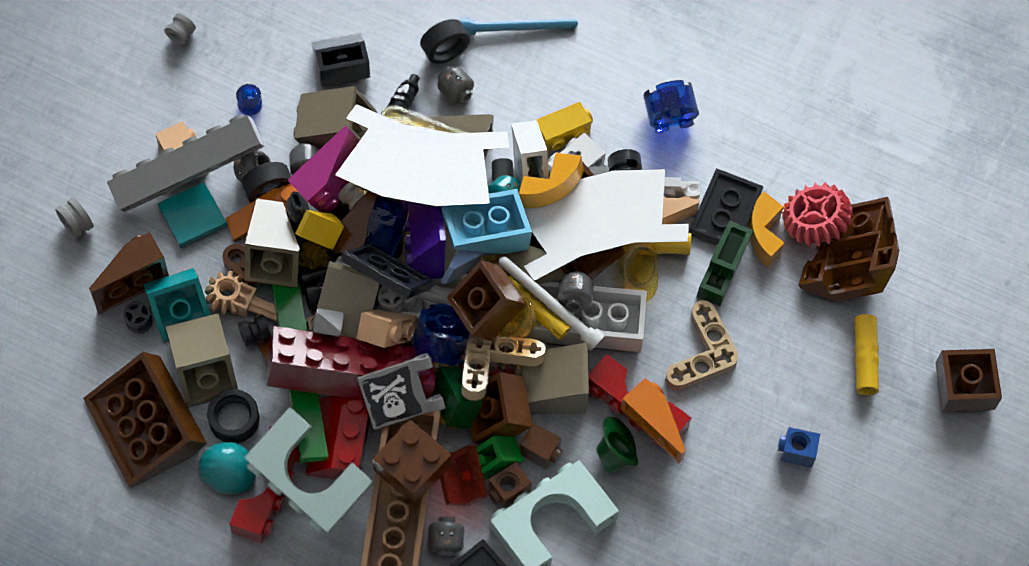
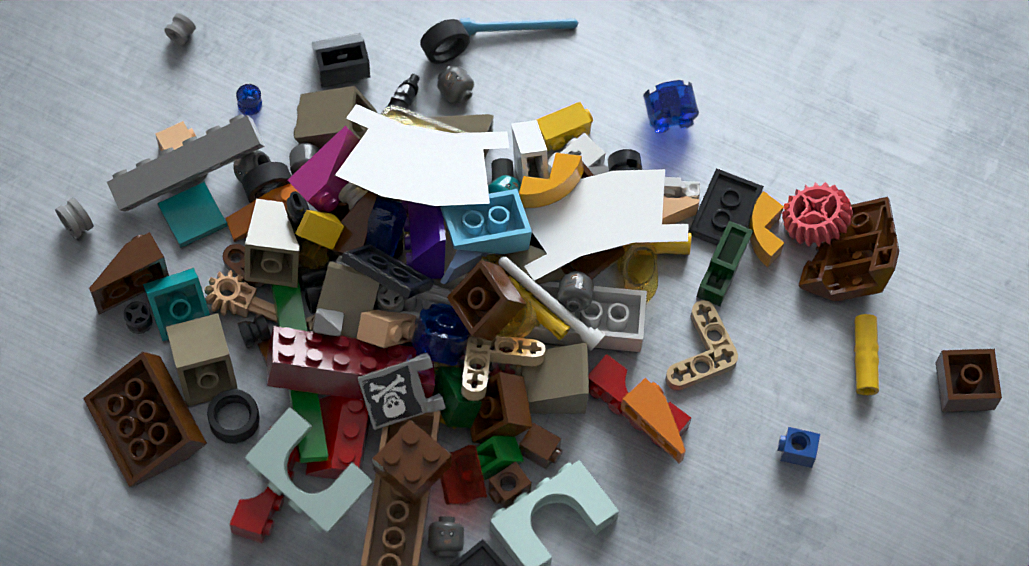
(226, 469): teal piece -> none
(617, 446): dark green piece -> none

